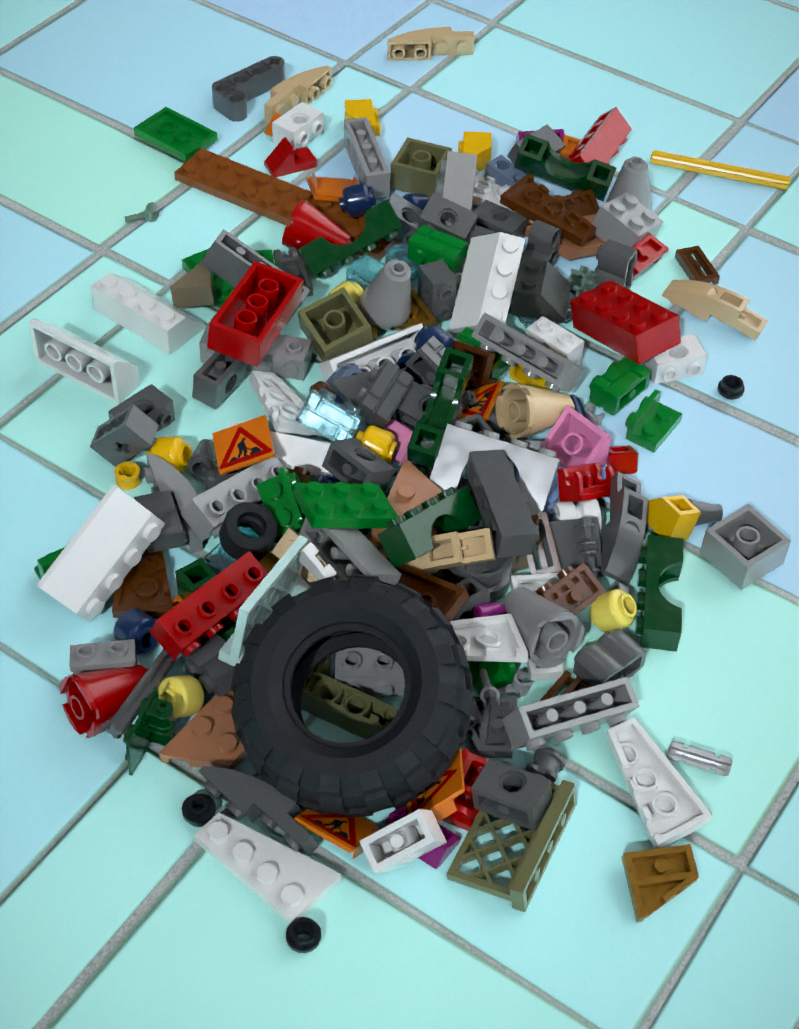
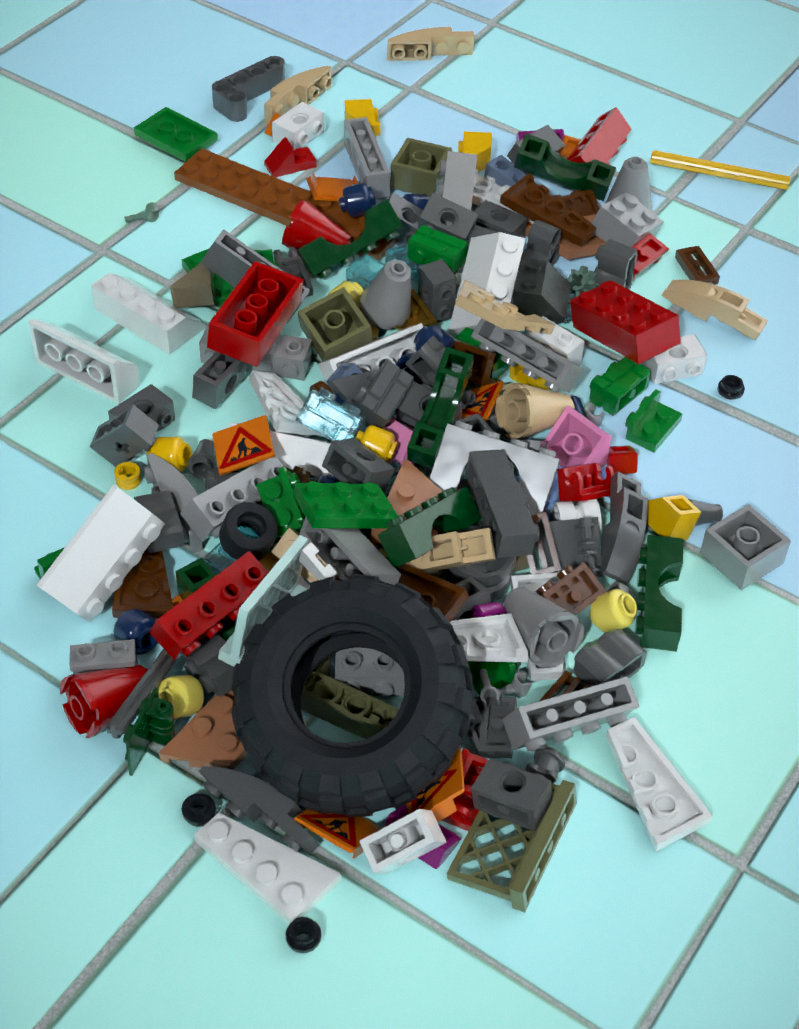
(505, 315): none -> tan wing
(658, 876): pearl gold wing -> none
(699, 758): light grey axle -> none

